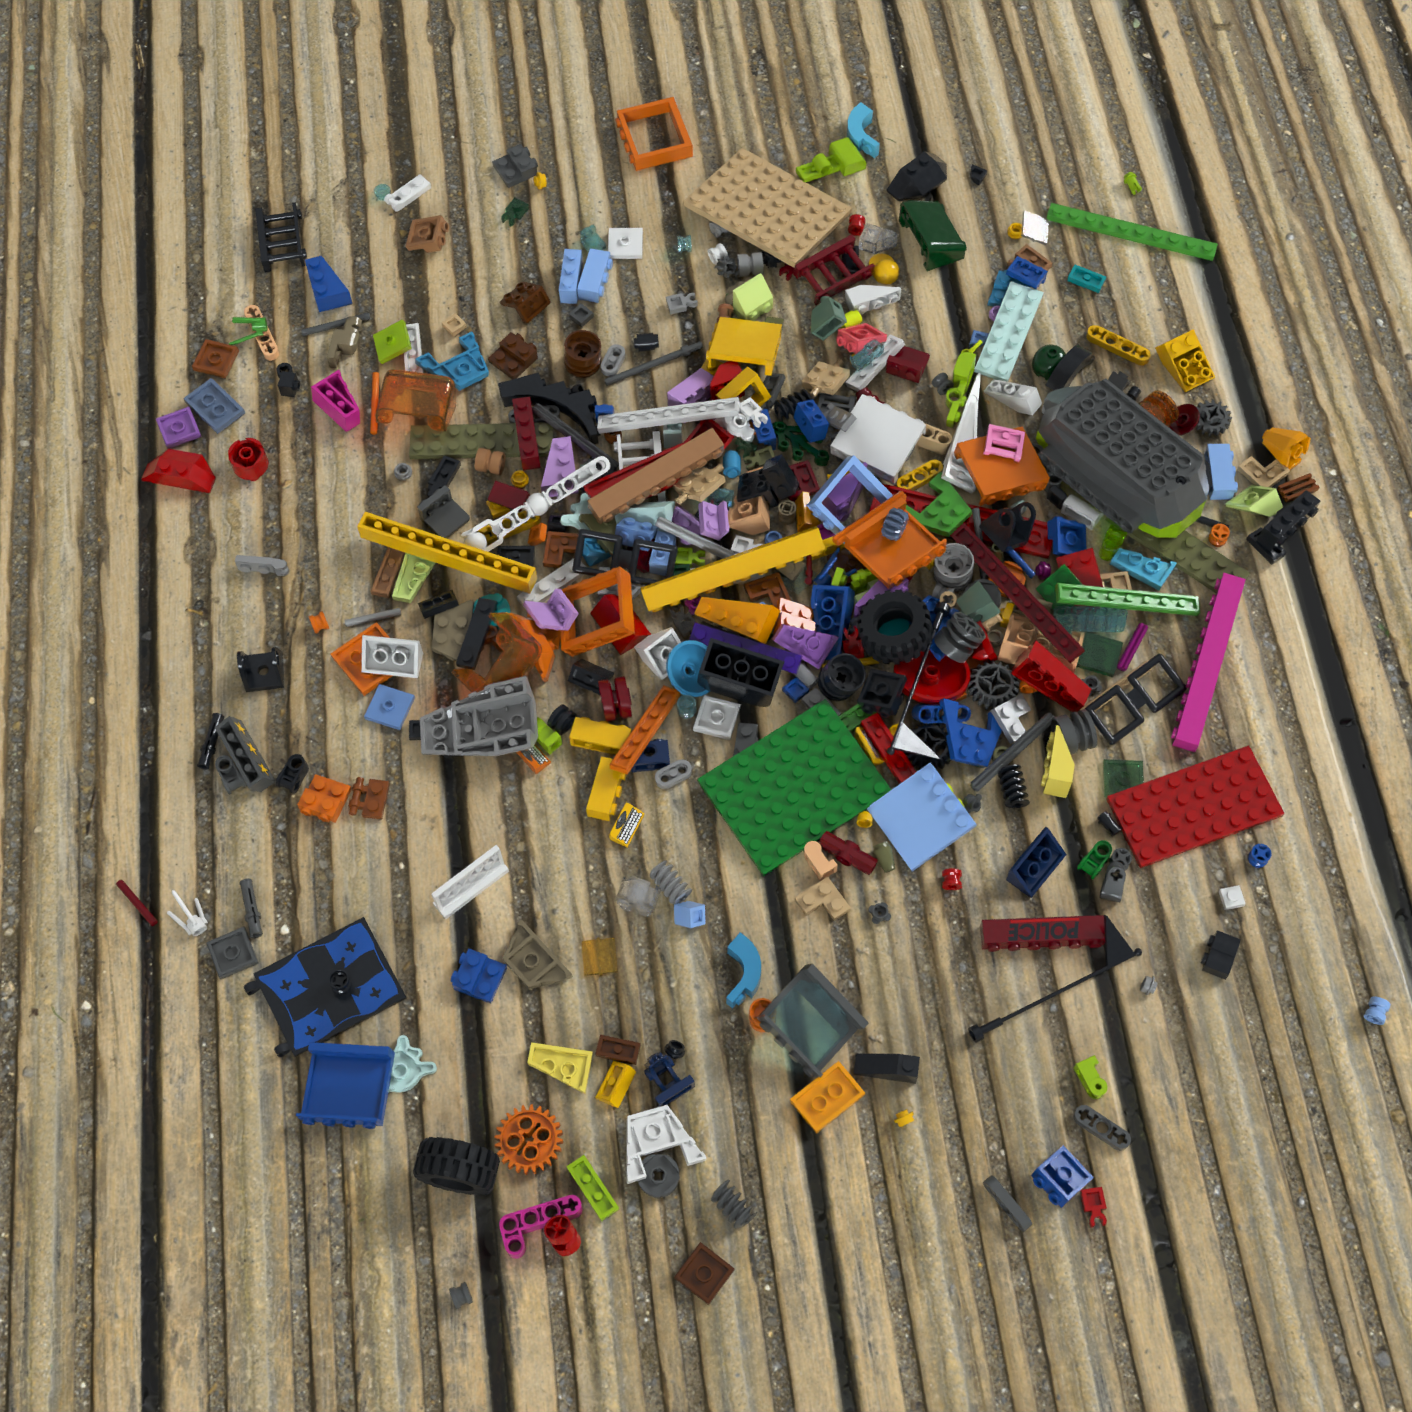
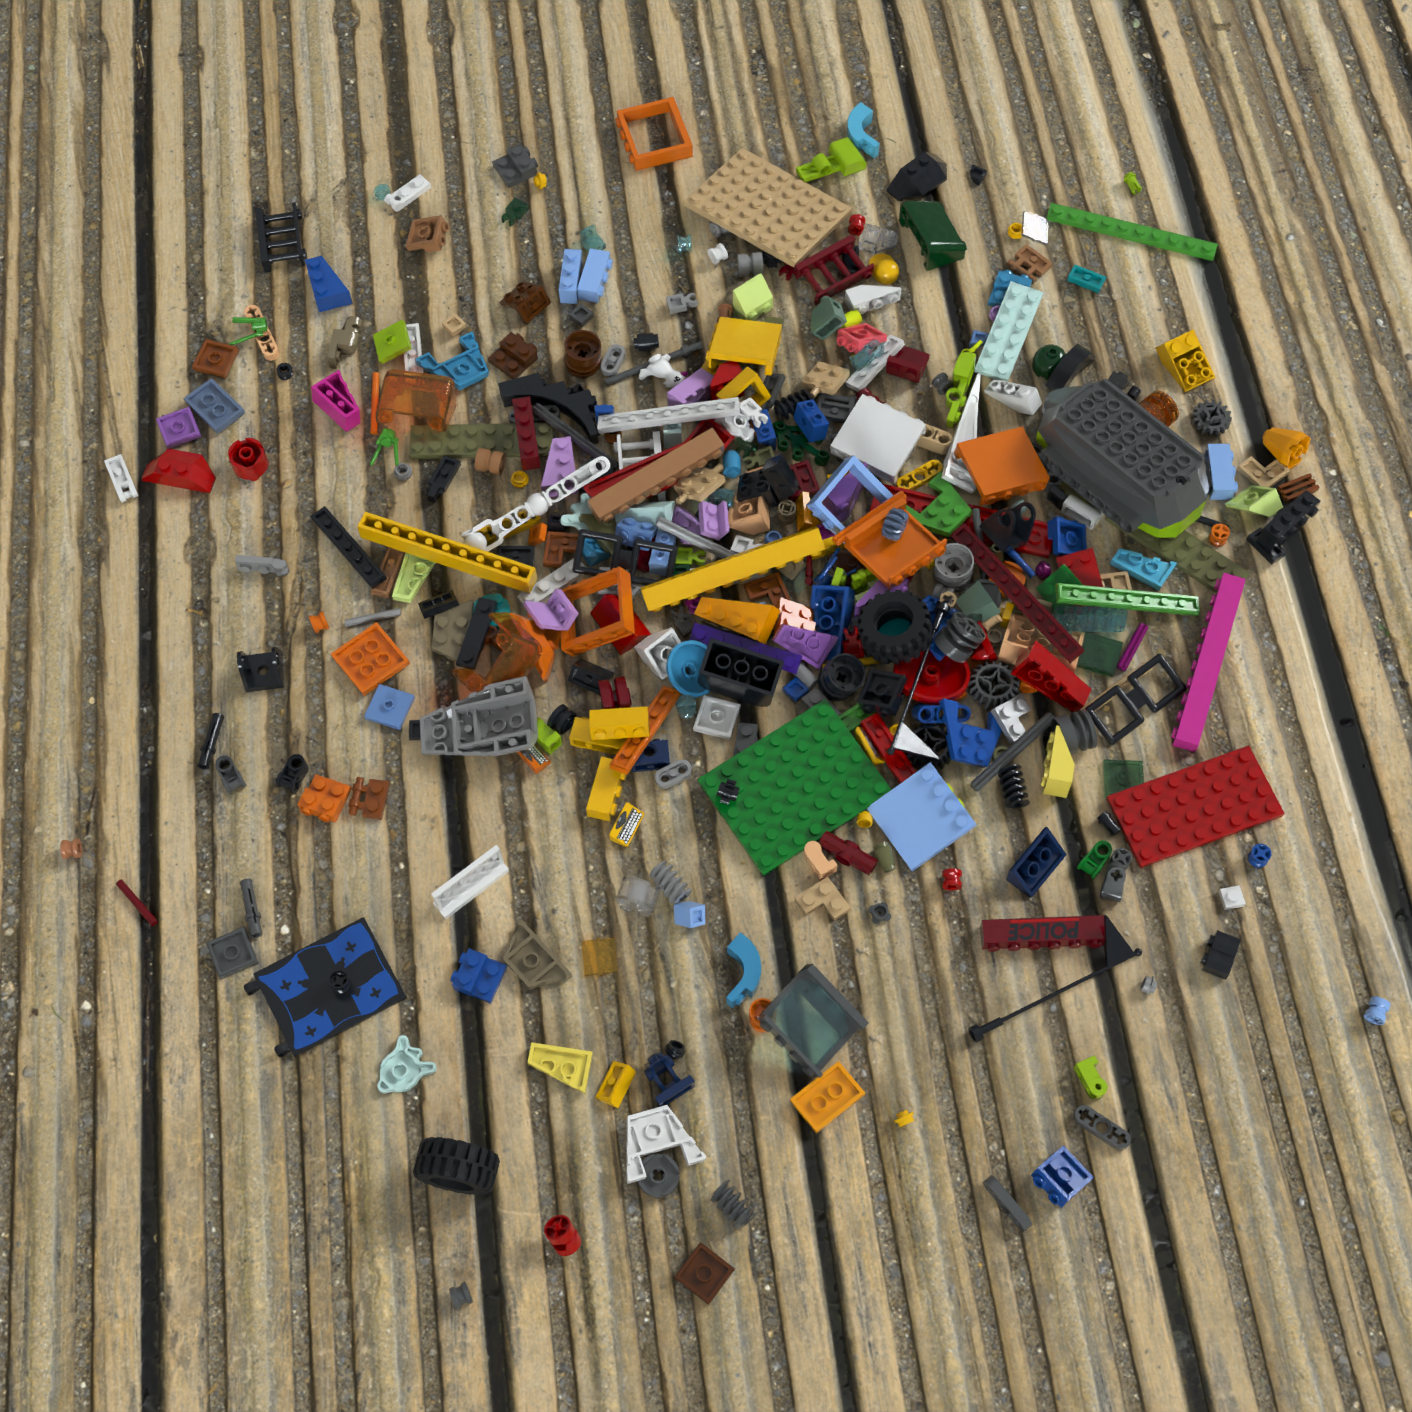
(71, 848): none -> nougat wheel
(121, 477): none -> white plate
(195, 924): white plant -> none
(245, 754): dark grey brick -> none
(288, 384): black plate -> none
(331, 325): dark grey bar -> none
(347, 1085): blue panel -> none
(348, 547): none -> black tile
(386, 439): none -> bright green plant
(391, 656): white slope -> none
(442, 513): dark grey bracket -> none
(496, 510): yellow plate -> none
(507, 495): dark red panel -> none
(539, 1211): dark pink beam -> none
(545, 1149): orange gear -> none
(592, 1188): lime plate -> none
(618, 1049): reddish brown plate -> none
(619, 723): none -> yellow brick
(625, 243): white plate -> none
(661, 368): none -> white animal
(726, 266): dark grey gear -> none
(728, 791): none -> black gear
(838, 417): light grey plate -> none
(888, 1066): black slope -> none
(972, 802): dark grey plate -> none
(1006, 438): bright pink plate -> none
(1027, 272): blue bracket -> none
(1093, 680): dark grey plate -> none
(1094, 1202): red plate -> none
(1113, 540): clear neon green piece -> none
(1120, 342): yellow beam -> none
(1187, 419): dark red dish -> none

